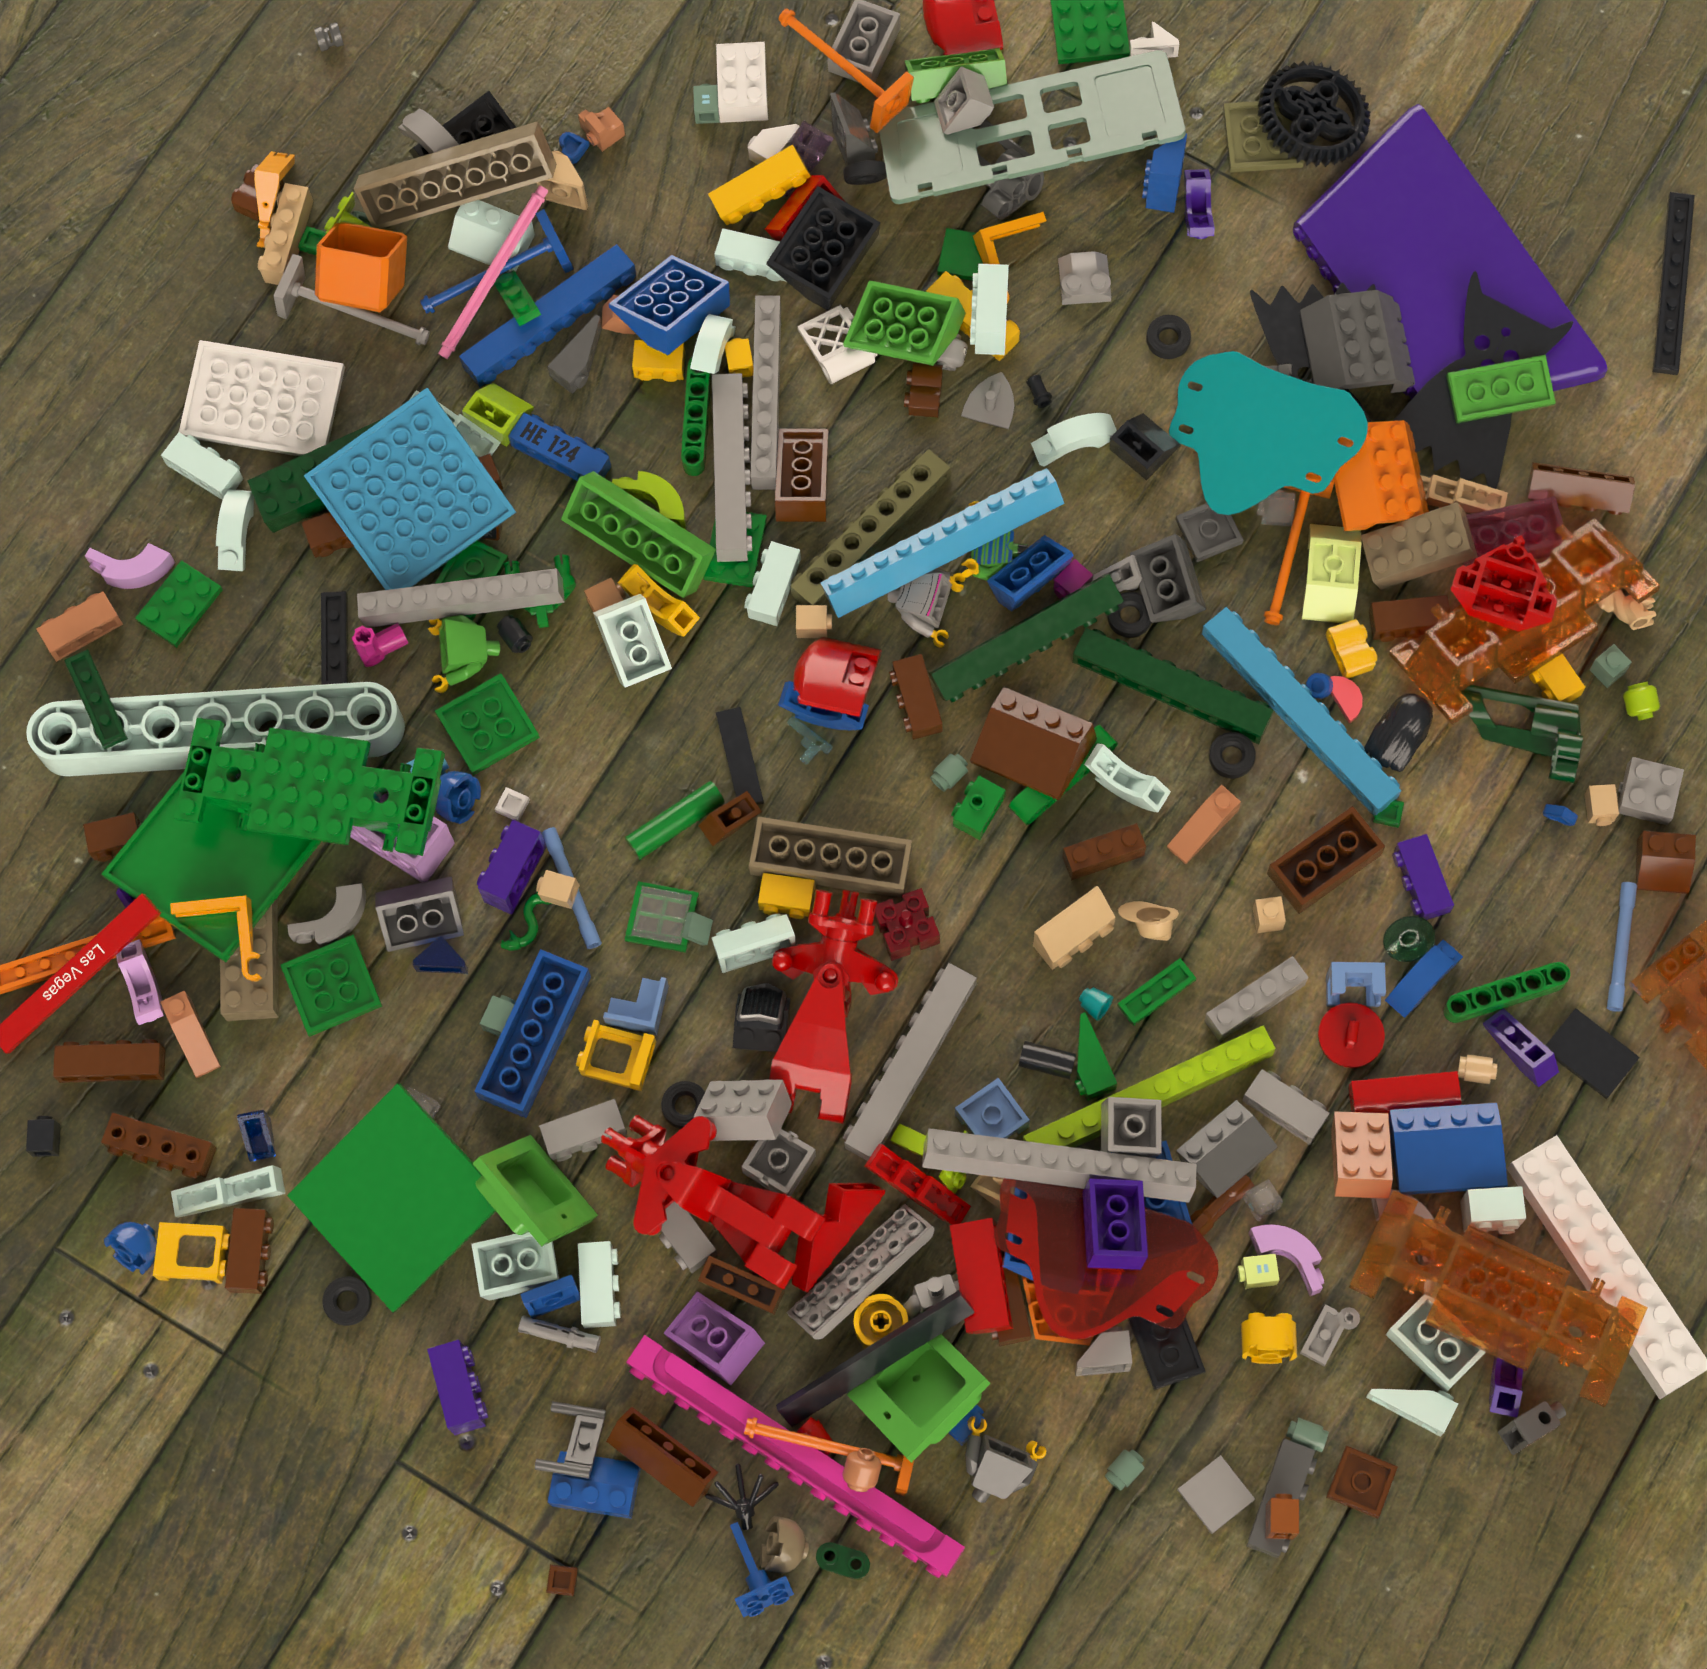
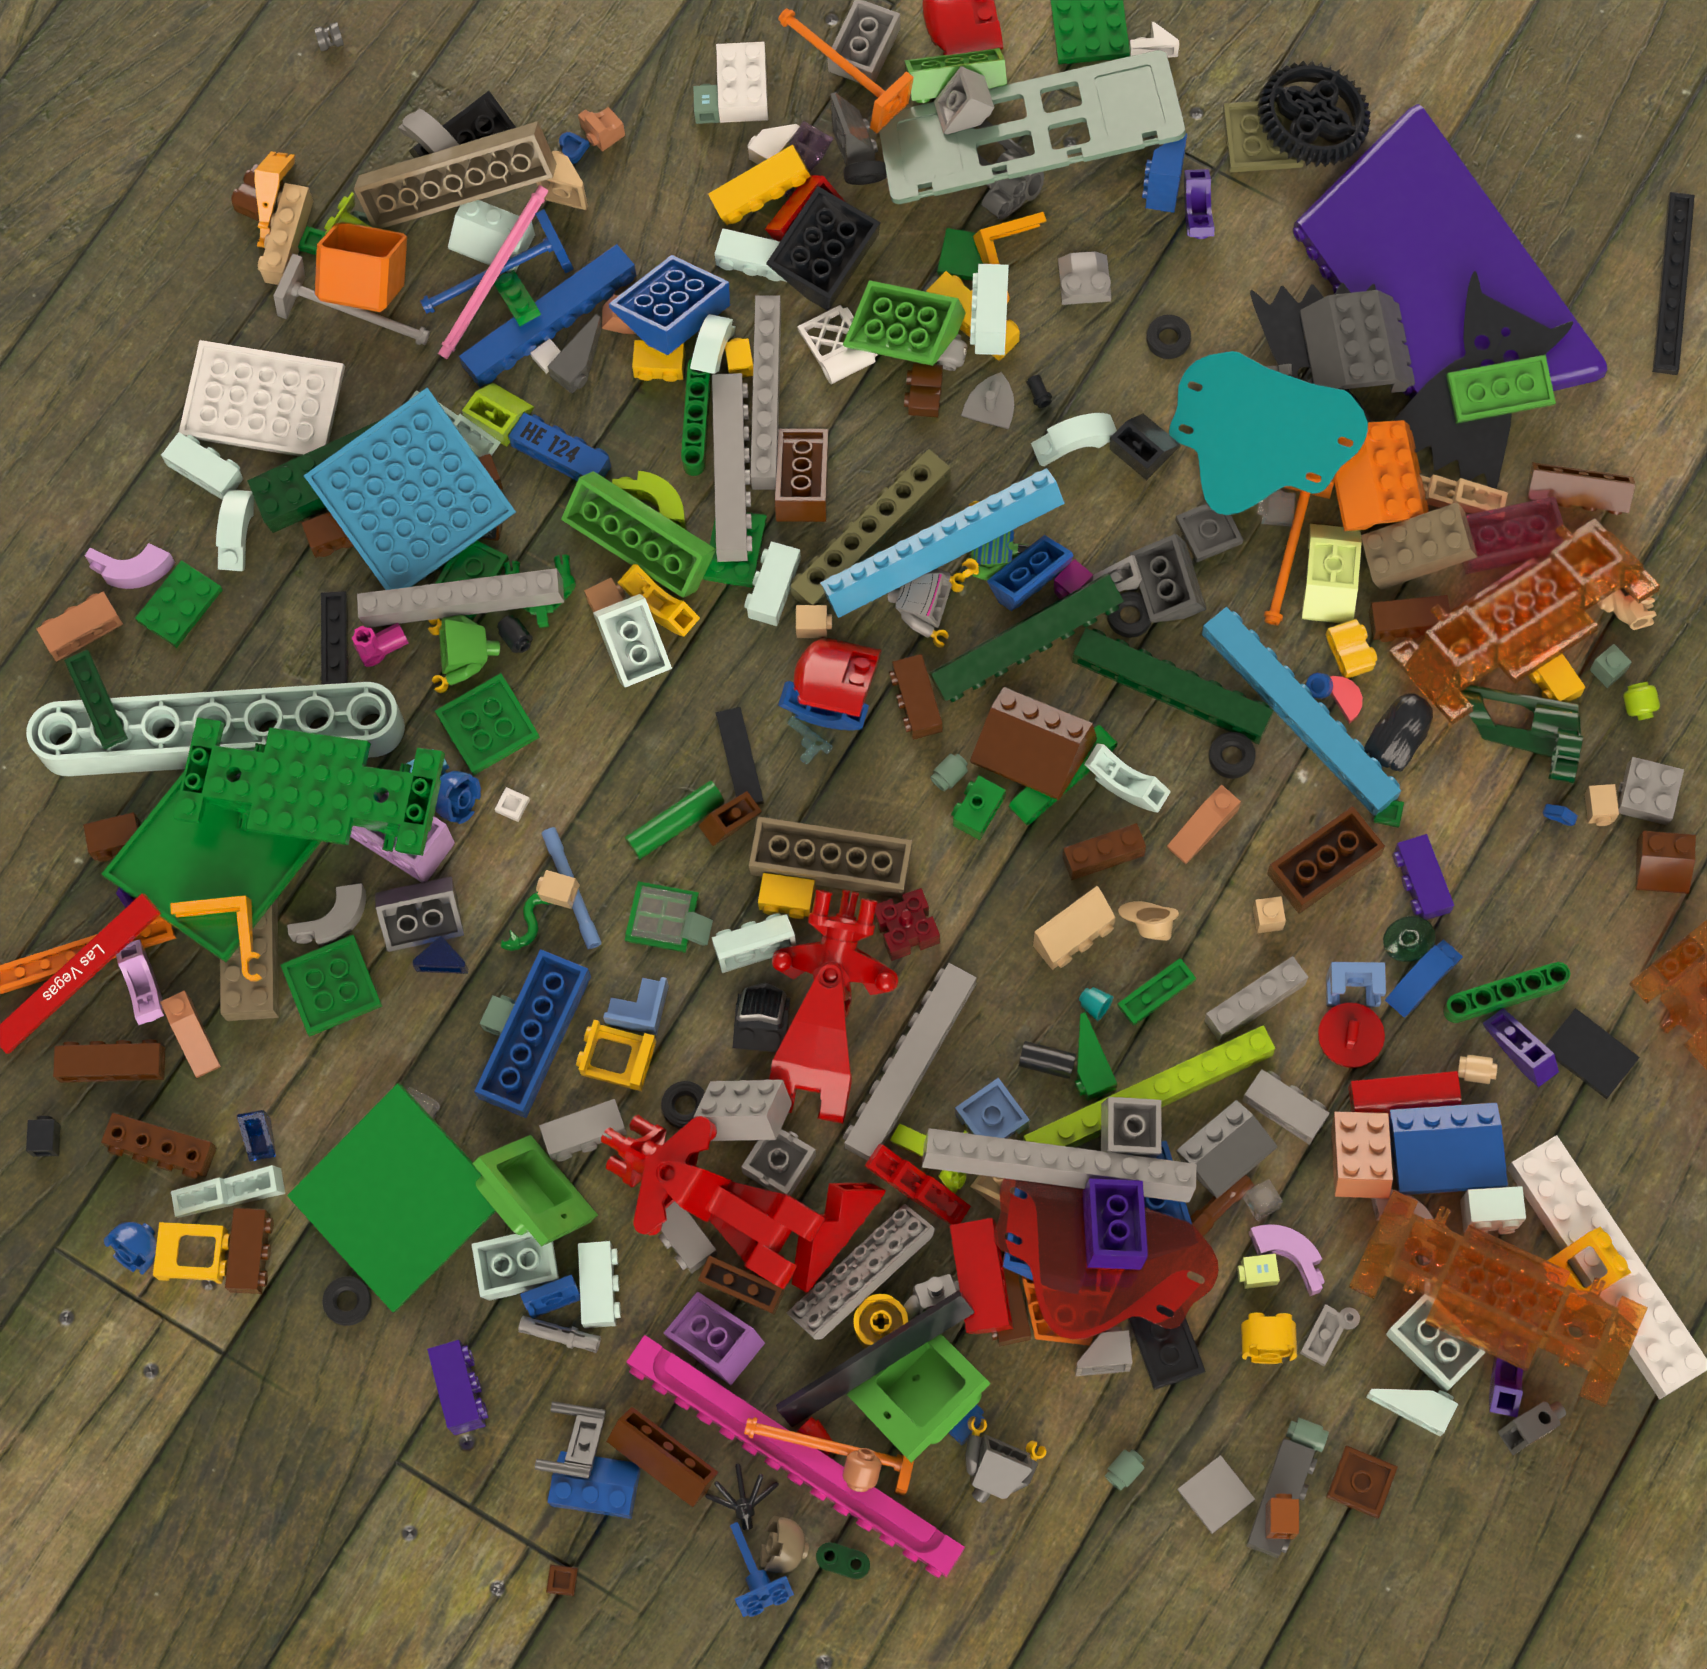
(511, 866): dark purple brick -> none
(545, 354): none -> white tile
(1505, 588): red wedge -> none
(1602, 1243): none -> yellow window
(1617, 988): medium blue piece -> none

